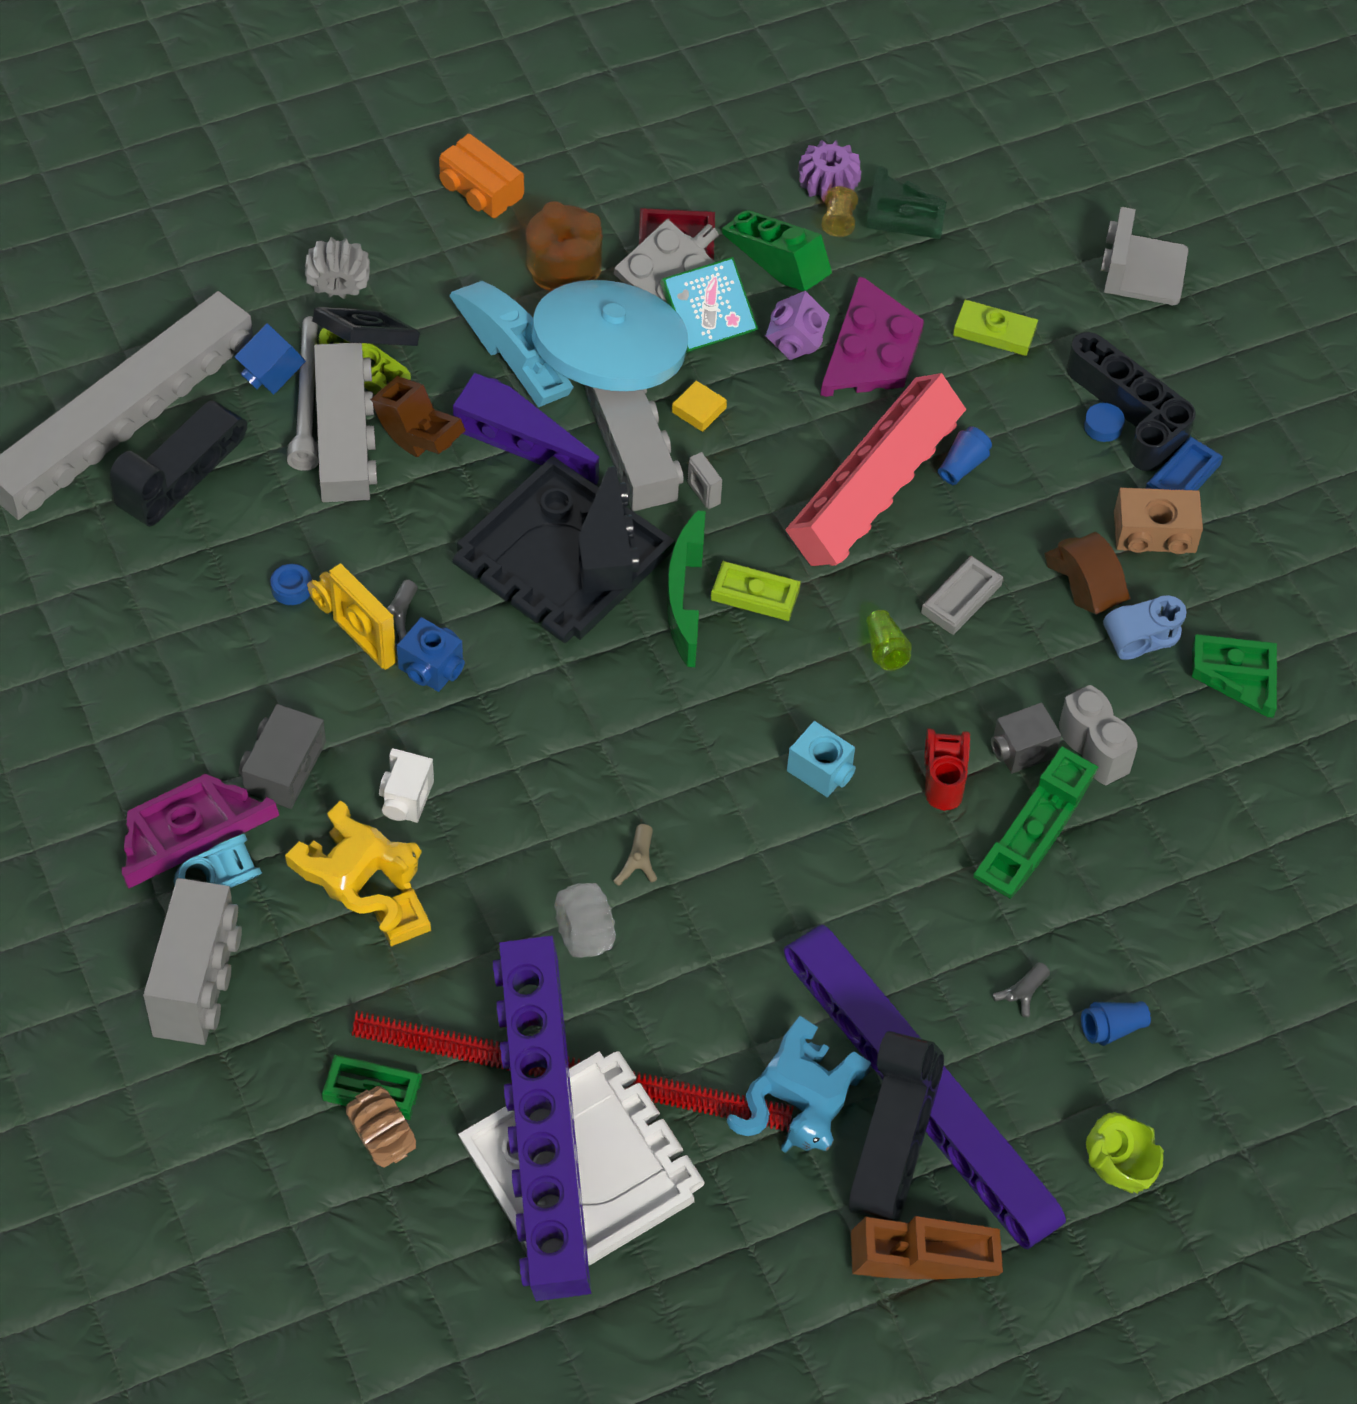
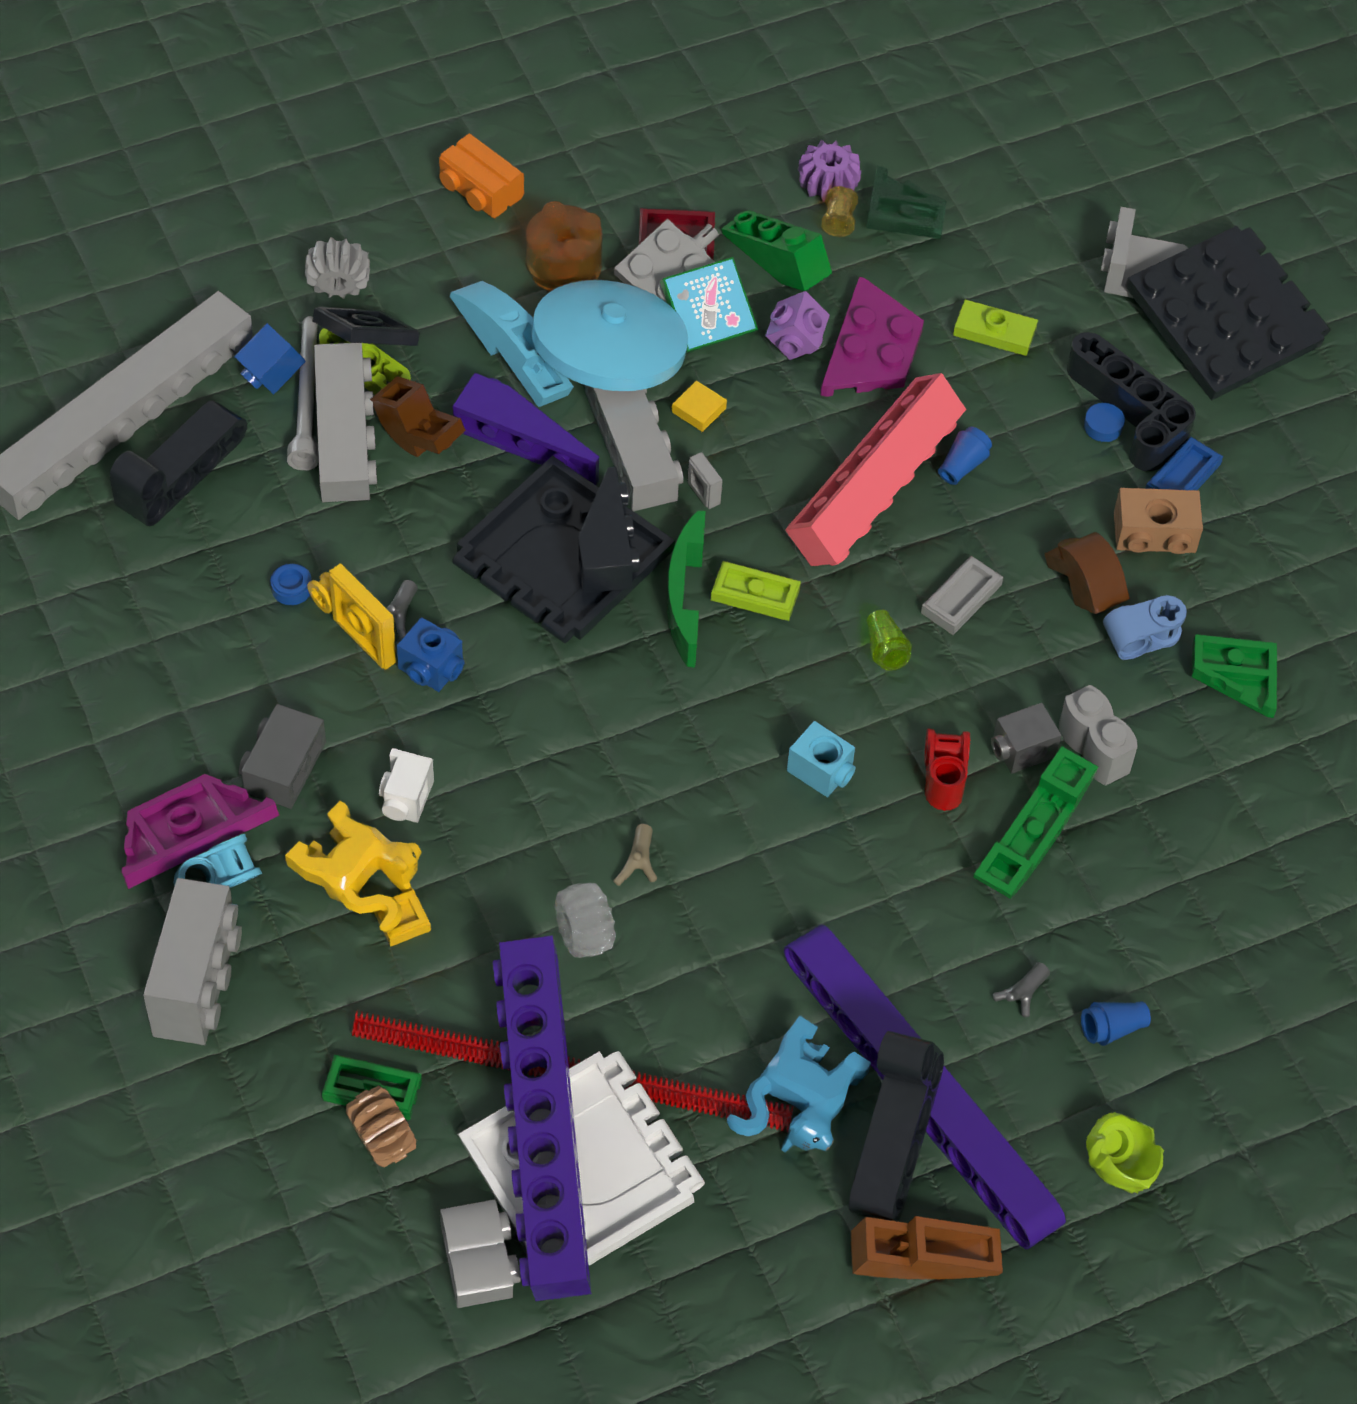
(478, 1254): none -> light grey brick
(1228, 310): none -> black hinge

